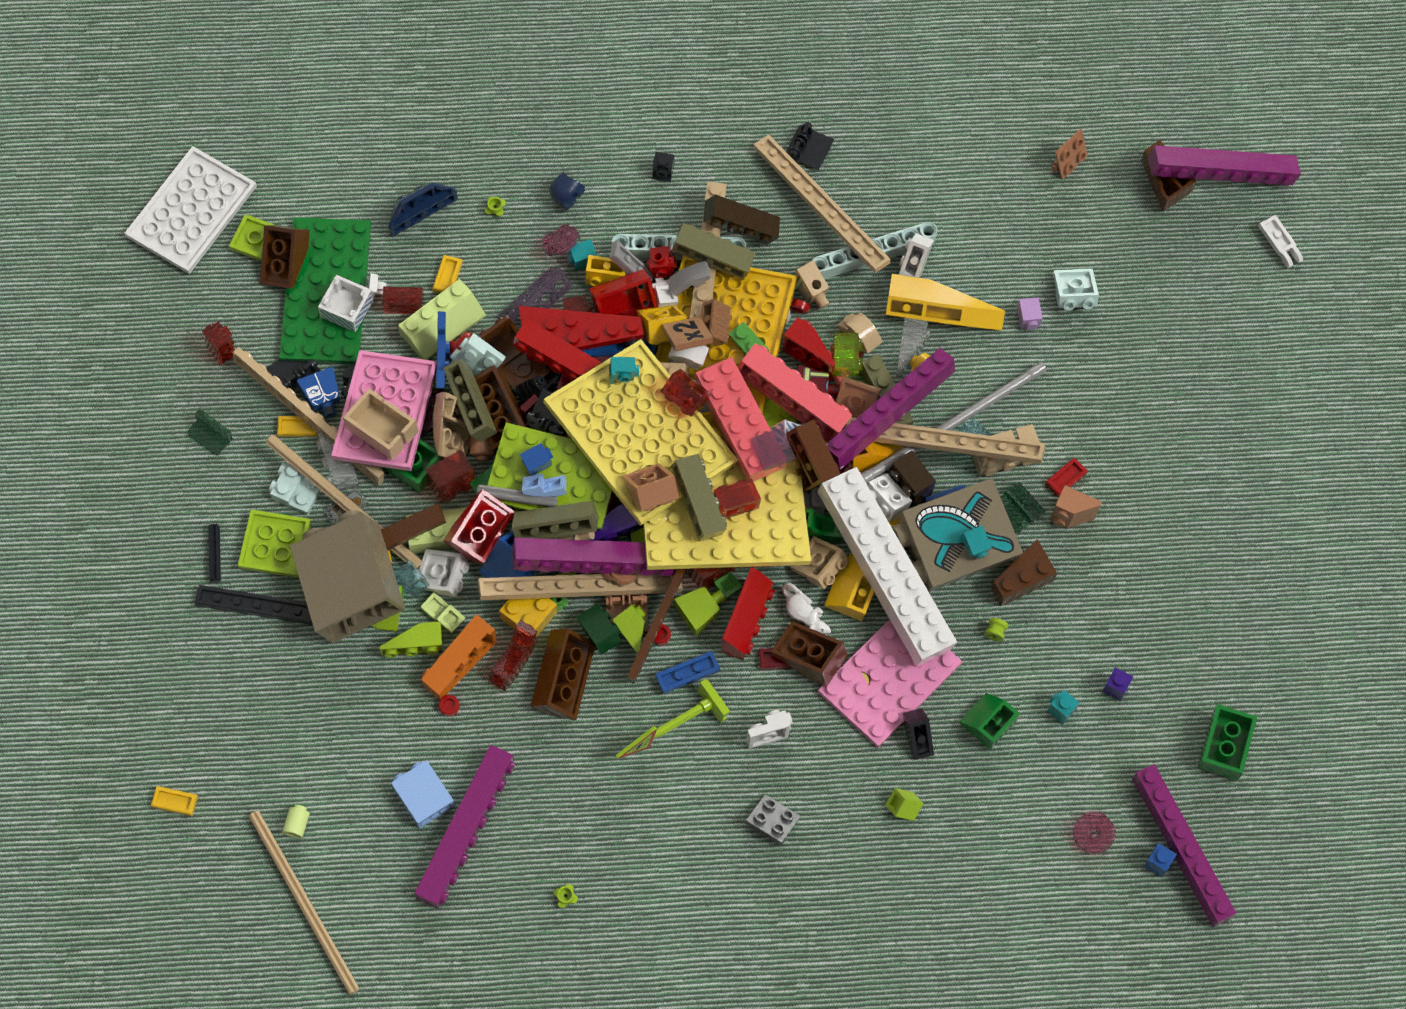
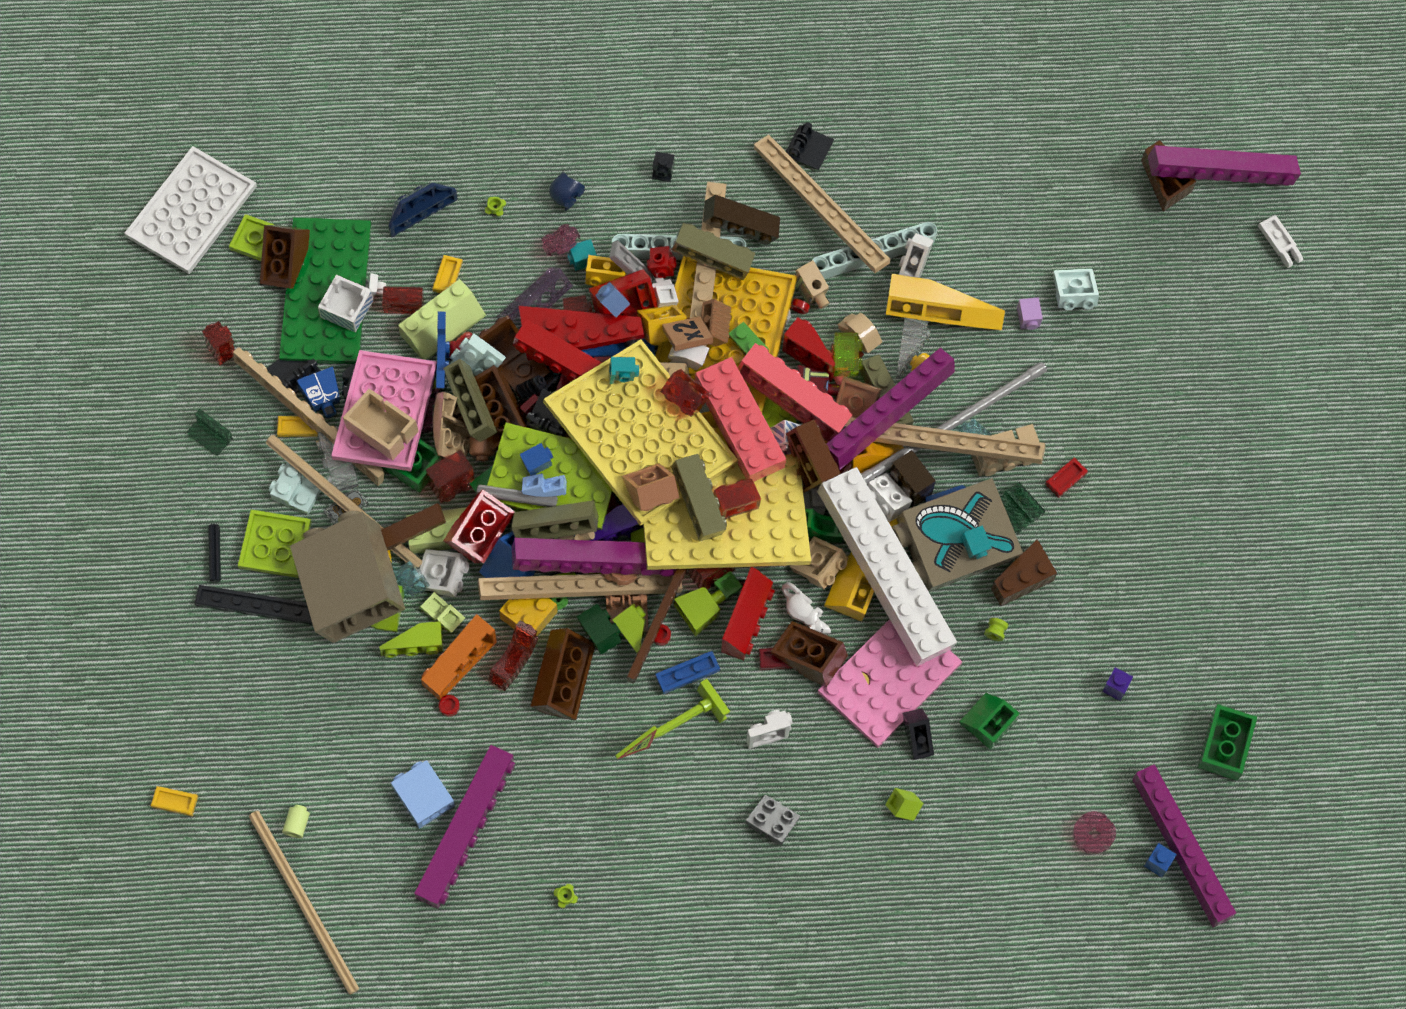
(612, 299): none -> medium blue brick
(691, 275): light grey slope -> none
(773, 449): piece -> none
(1062, 706): teal brick -> none
(1070, 154): nougat hinge -> none
(1074, 508): nougat slope -> none

